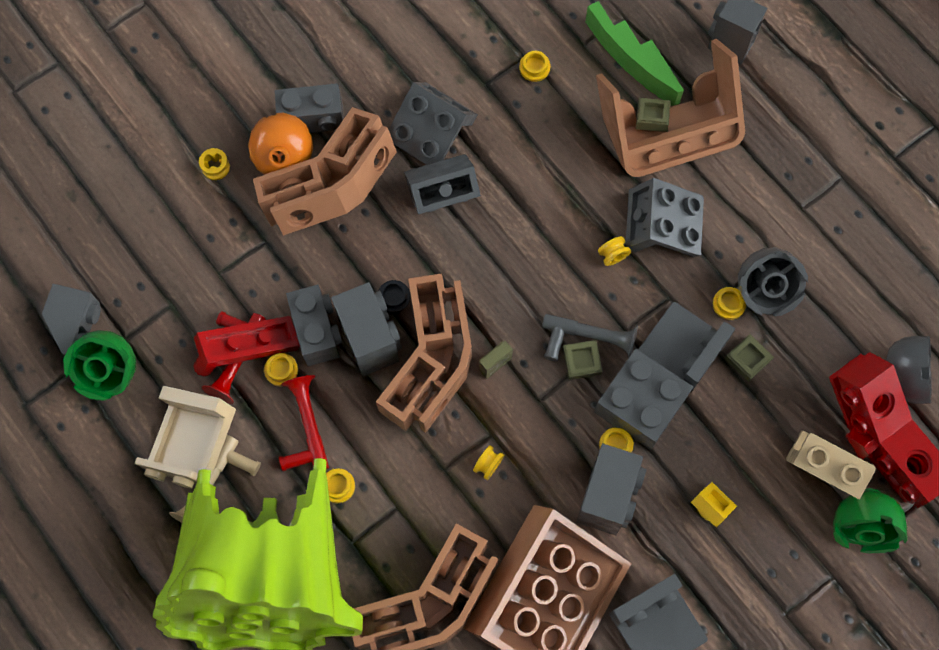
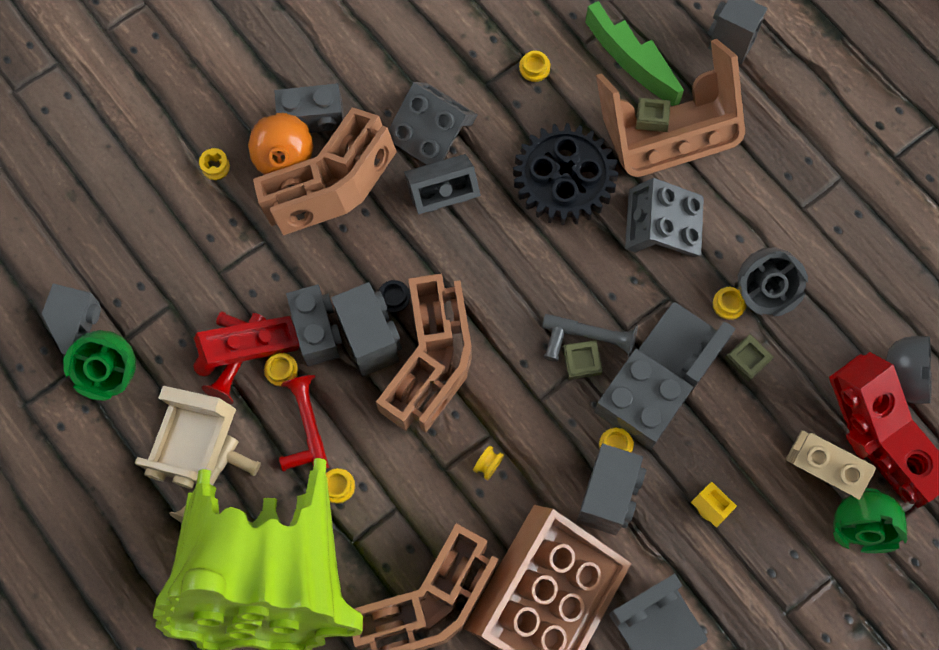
(495, 359): olive tile -> none
(543, 189): none -> black gear
(614, 251): yellow bush -> none

